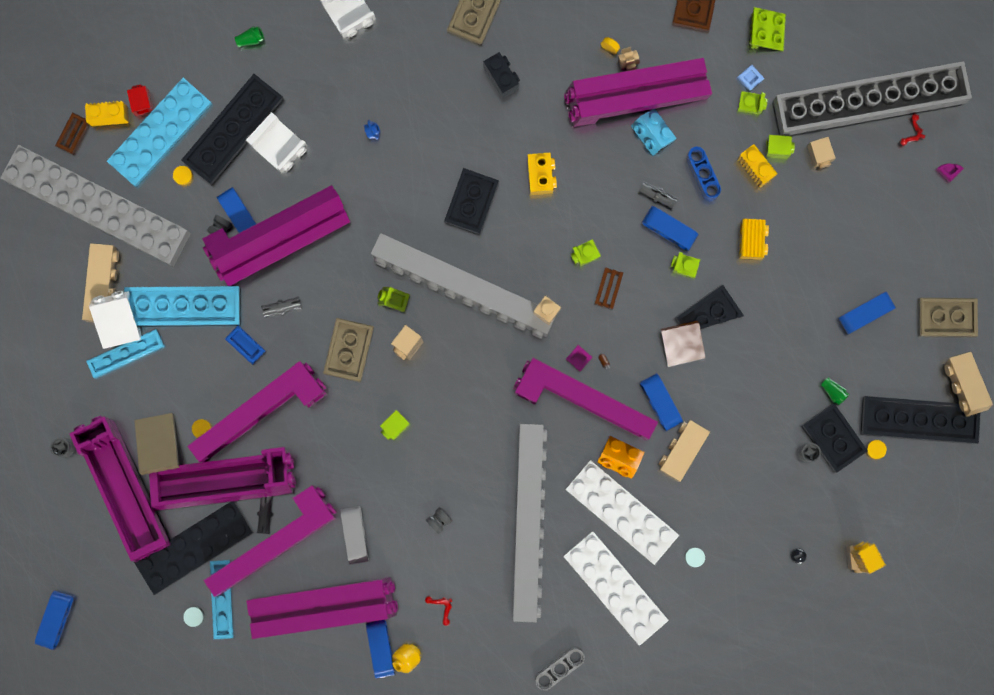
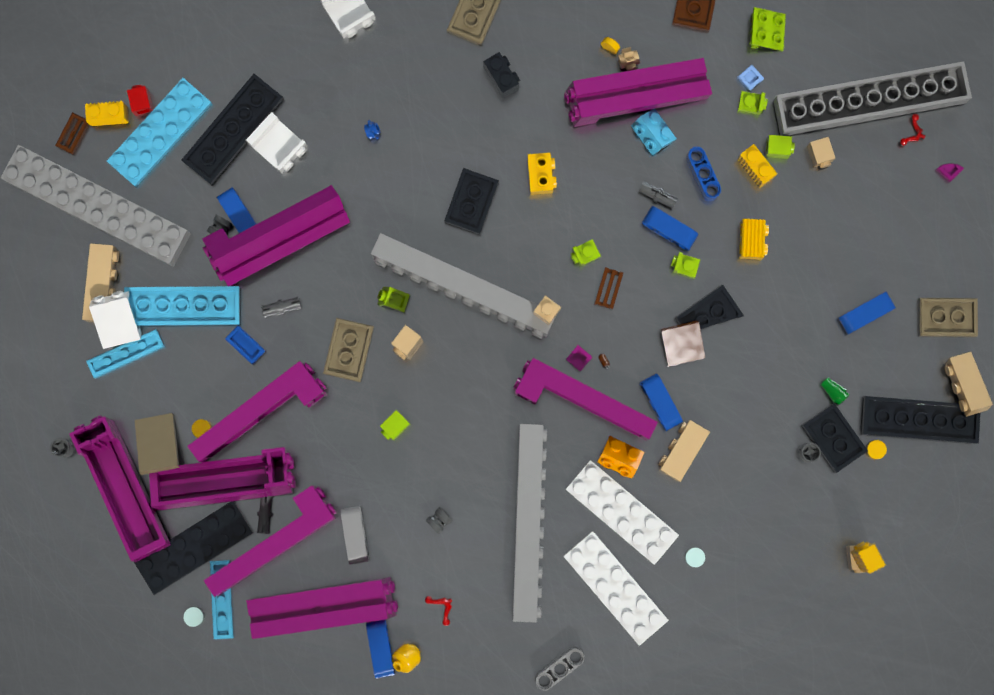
(54, 620): blue beam -> none
(182, 175): yellow tile -> none
(250, 37): green cone -> none
(795, 552): black hinge -> none

